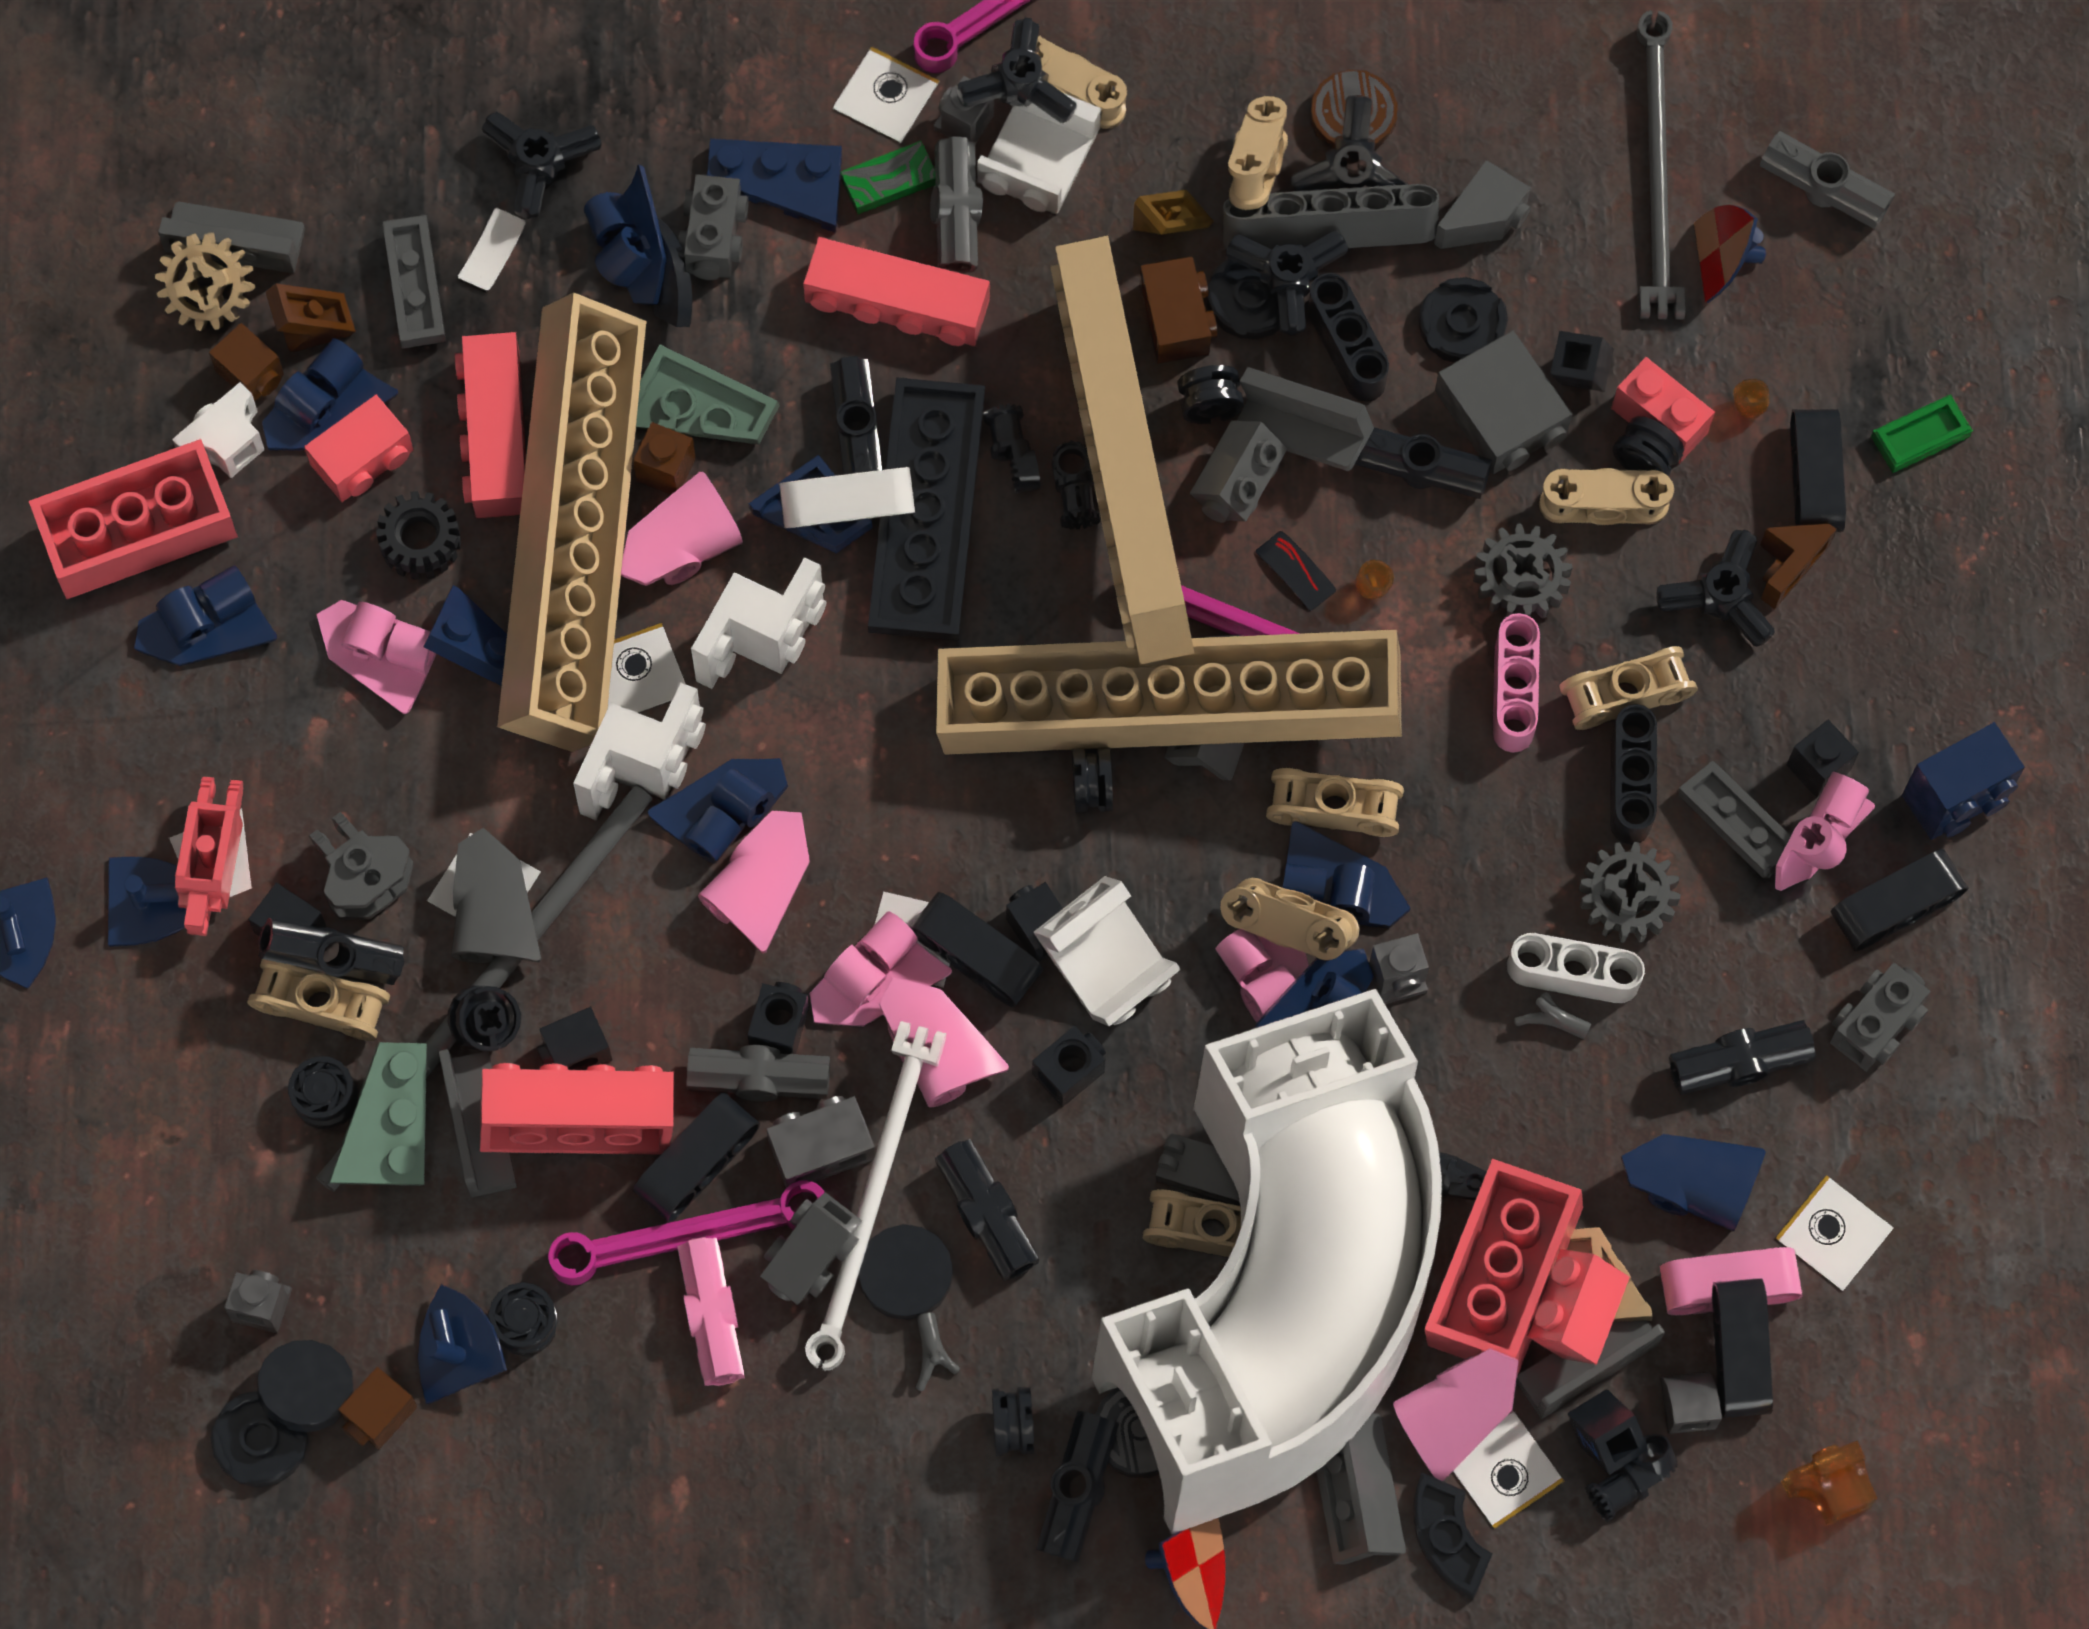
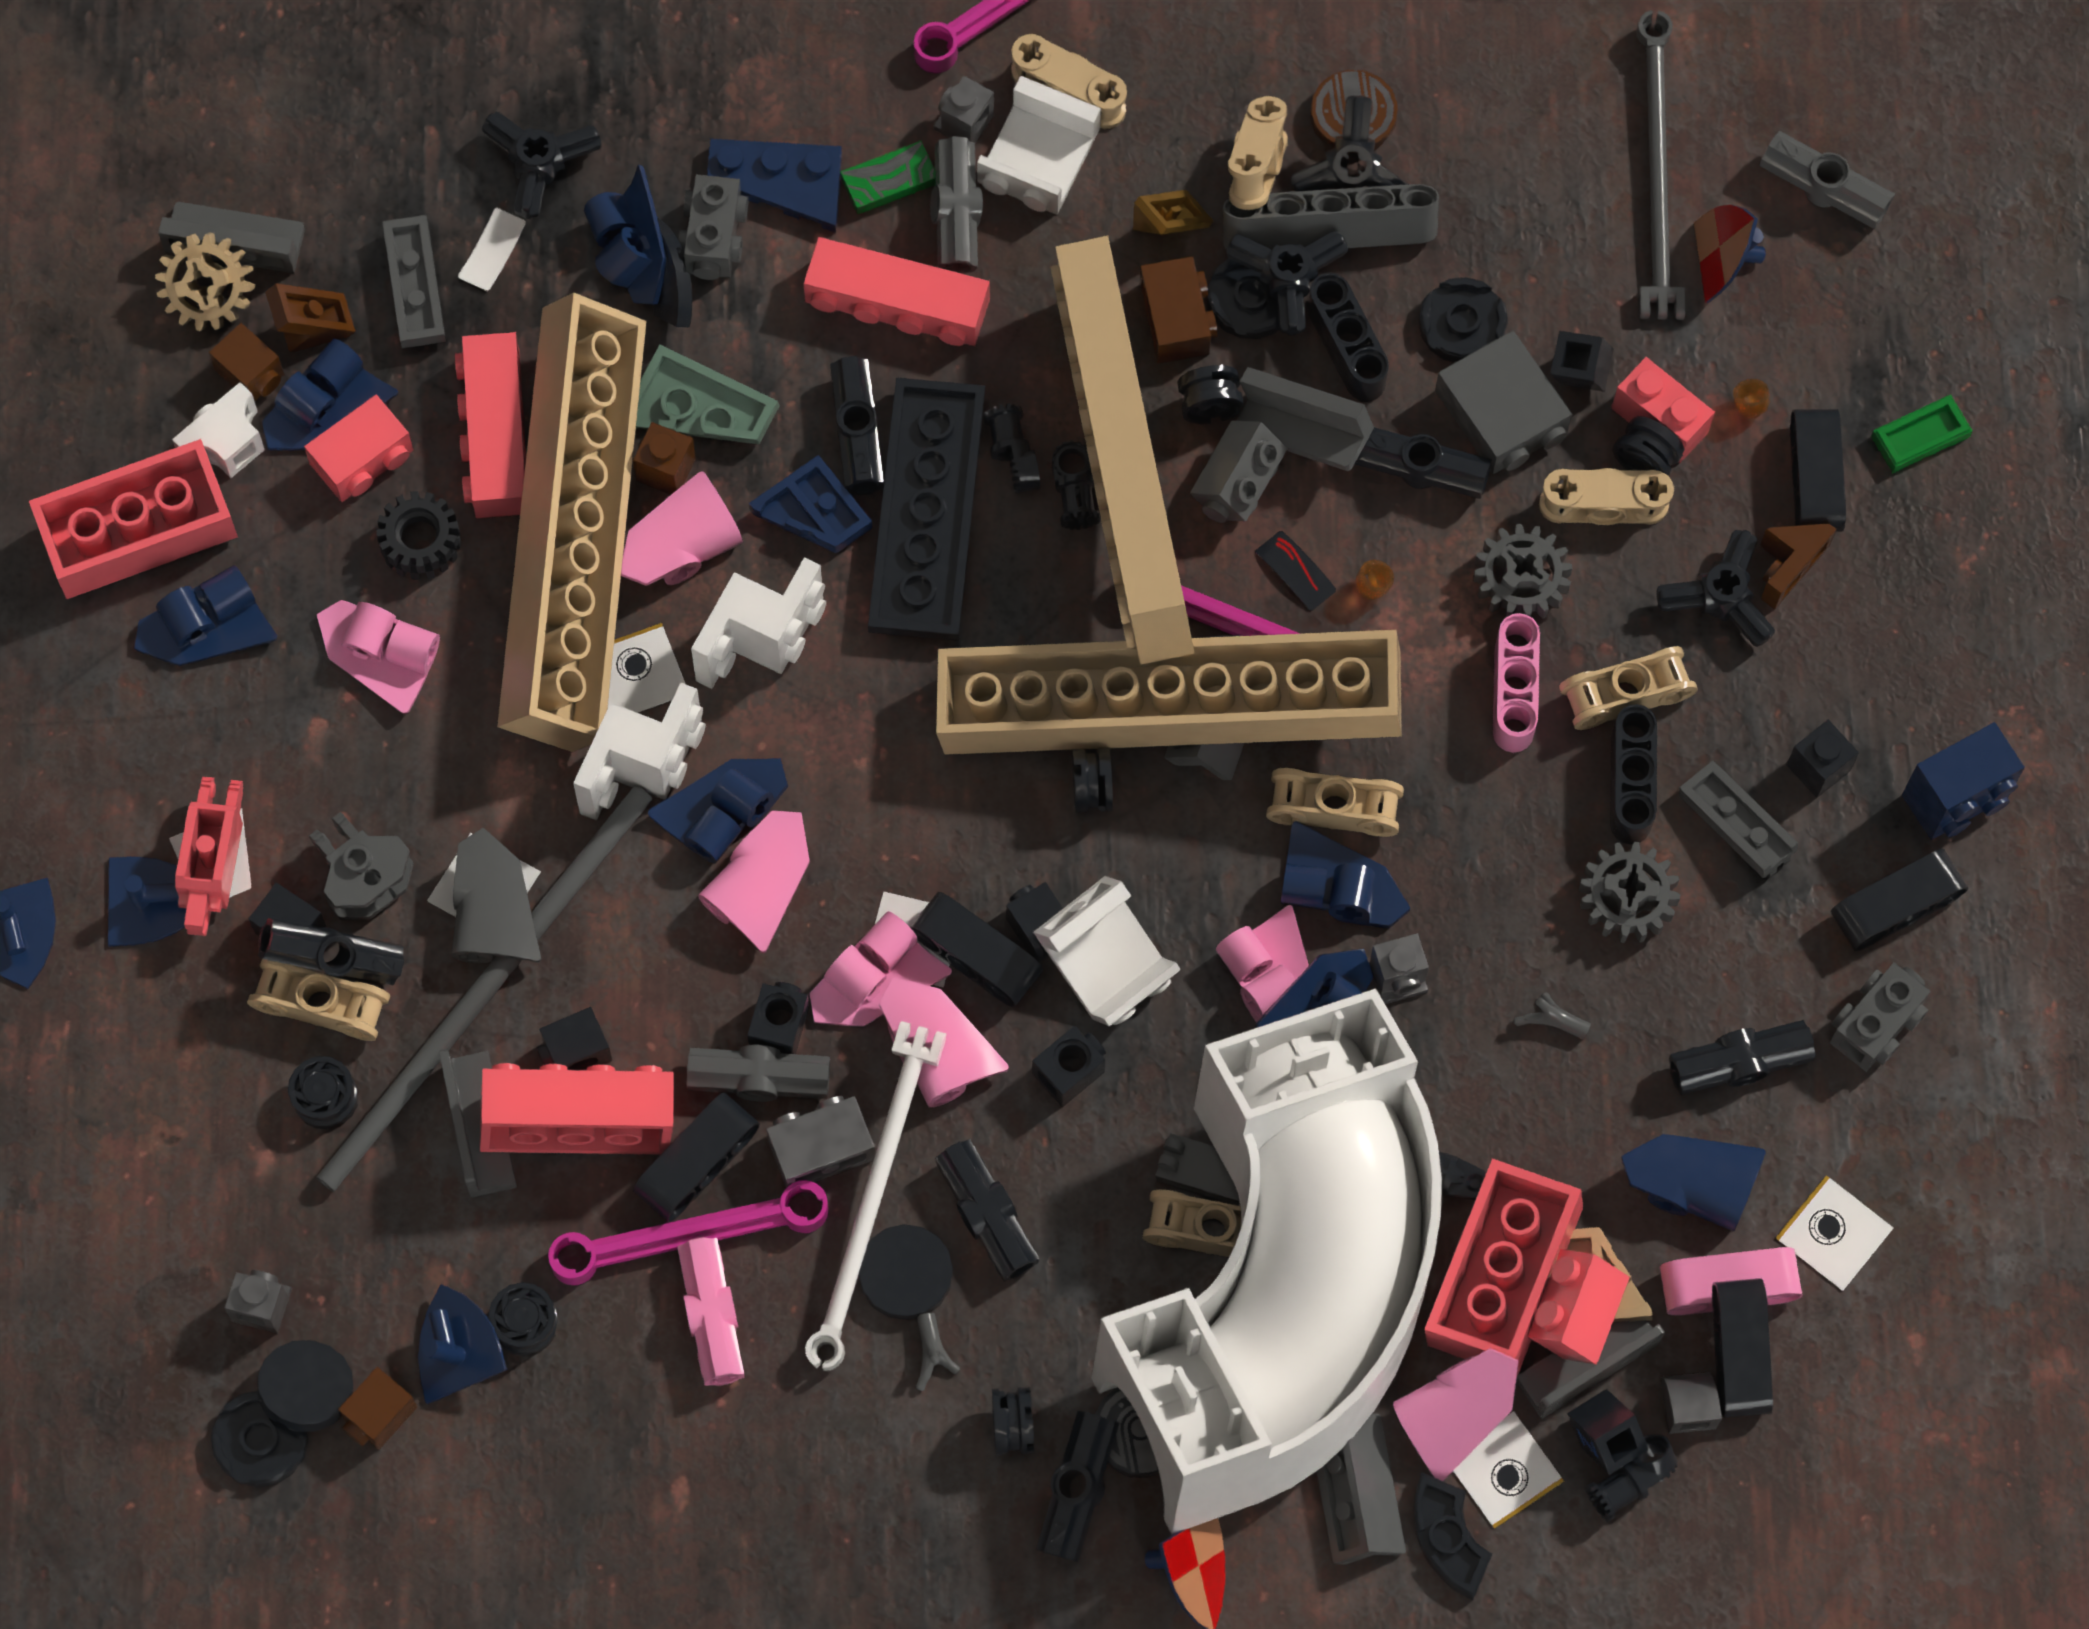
(389, 1121): sand green wing -> none
(468, 637): dark blue wing -> none
(484, 1018): black wheel -> none
(802, 1260): dark grey brick -> none
(847, 497): white beam -> none
(886, 94): white sticker -> none
(1019, 78): black bush -> none
(1289, 918): tan piece -> none
(1485, 209): dark grey slope -> none
(1597, 959): white beam -> none
(1821, 837): bright pink panel -> none
(1833, 1482): clear orange brick -> none

